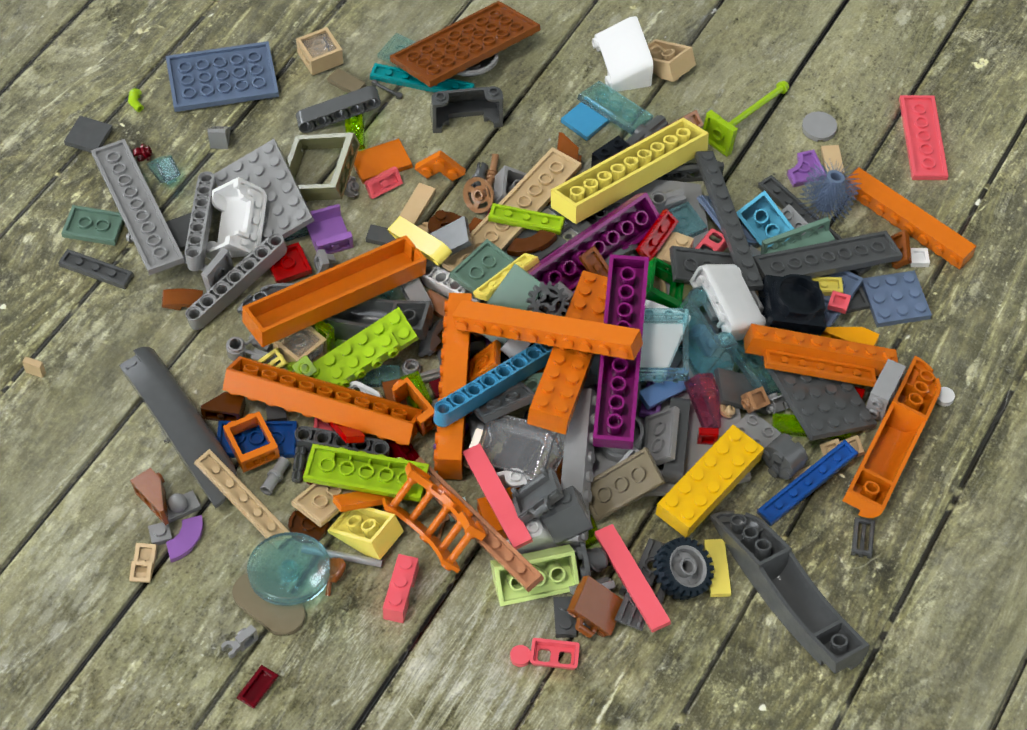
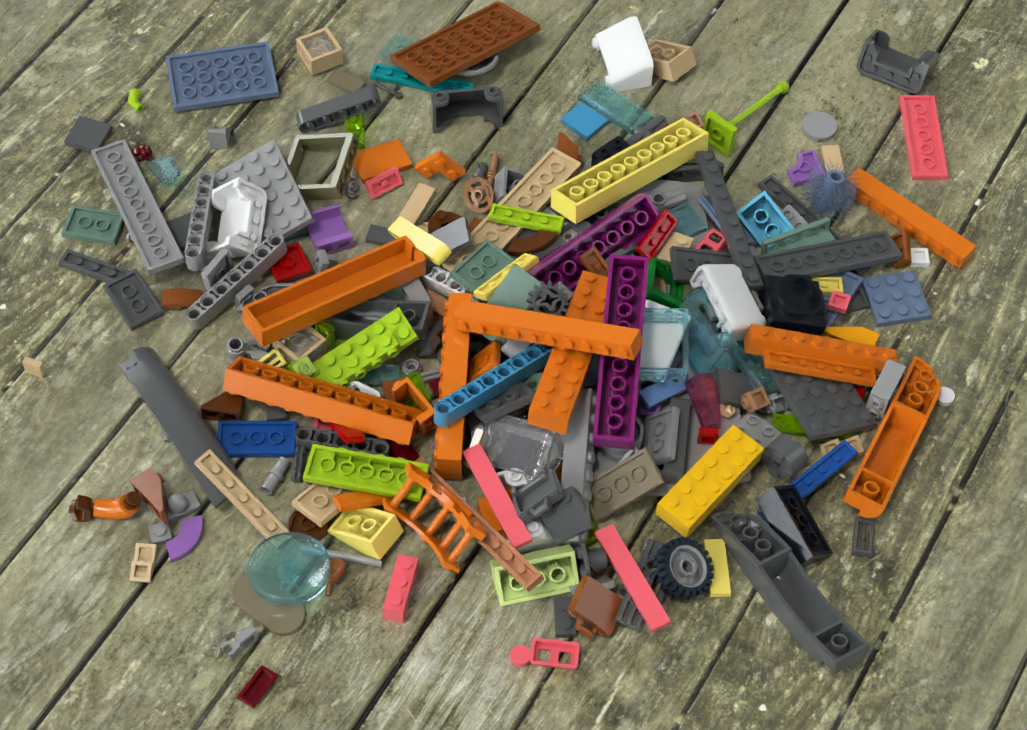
(116, 508): none -> piece
(133, 299): none -> dark grey tile
(243, 294): none -> light grey tile
(258, 456): orange window -> none
(794, 523): none -> black slope
(893, 66): none -> dark grey windscreen

